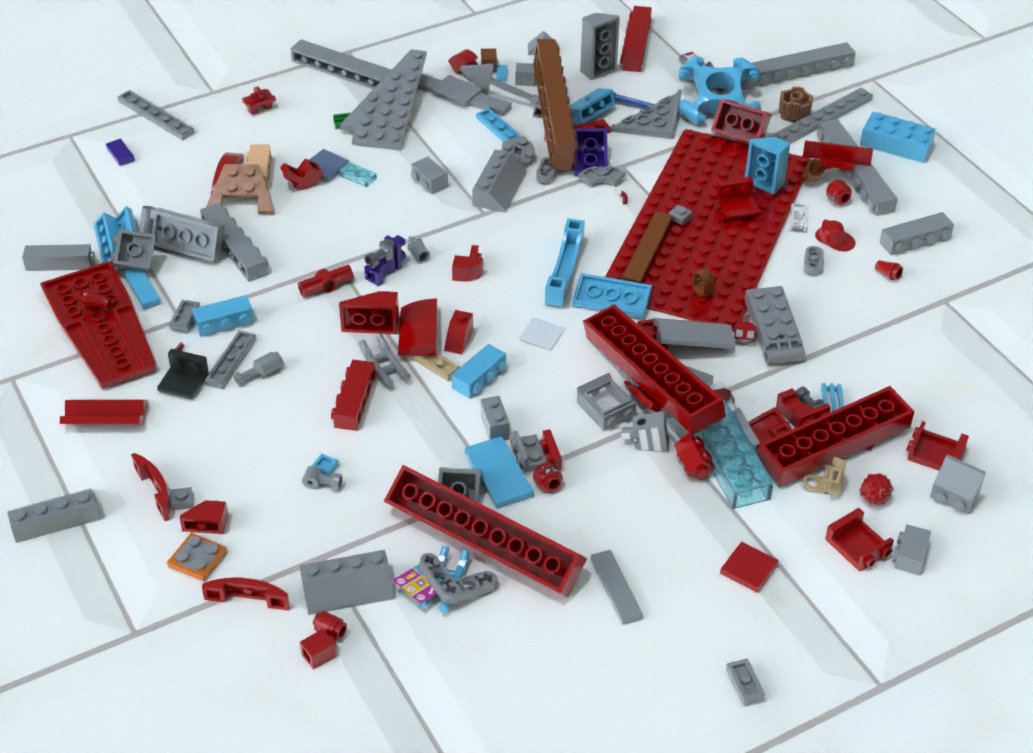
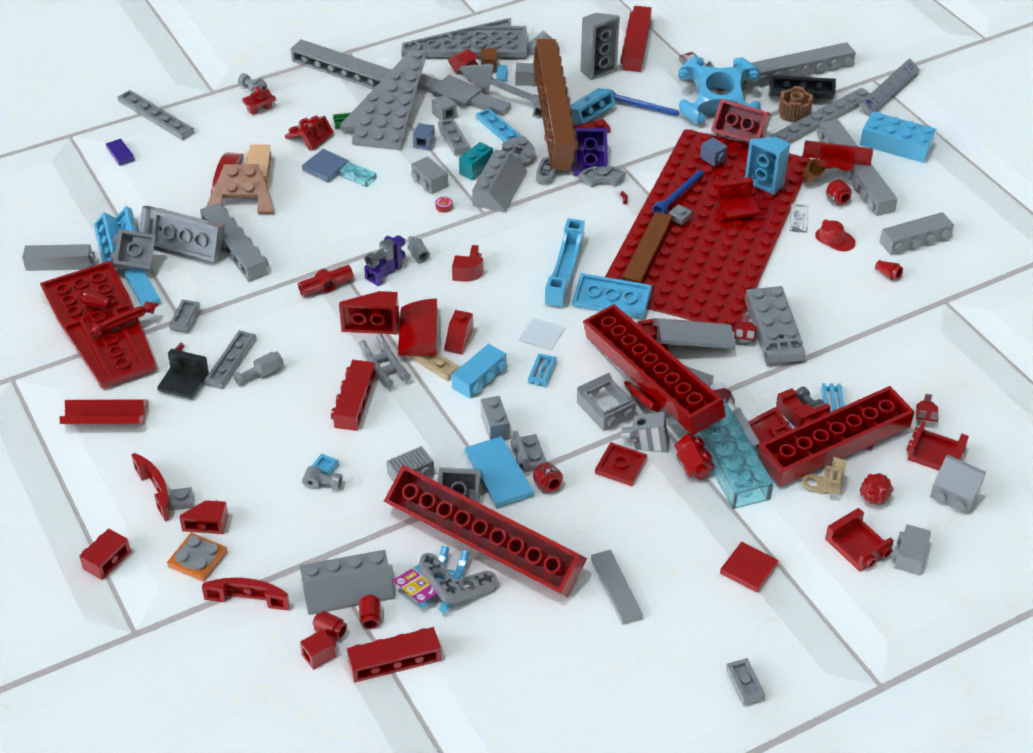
(53, 515): light grey slope -> none
(105, 553): none -> red brick
(123, 318): none -> red wheel
(223, 315): medium azure brick -> none
(245, 80): none -> light grey leg
(304, 176): red brick -> none
(312, 130): none -> red bracket
(370, 611): none -> red brick
(393, 654): none -> red brick
(416, 459): none -> light grey brick
(423, 136): none -> sand blue brick
(444, 108): none -> light grey brick
(444, 204): none -> tile
(453, 136): none -> light grey plate
(474, 161): none -> teal brick
(499, 34): none -> light grey wing
(538, 380): none -> medium azure tile
(549, 446): red plate -> none
(621, 464): none -> red tile
(653, 120): light grey tile -> none
(662, 206): none -> blue piece
(703, 282): dark orange rock -> none
(713, 151): none -> sand blue brick
(813, 260): light grey plate -> none
(815, 86): none -> black brick
(889, 87): none -> light grey tile
(927, 410): none -> red piece

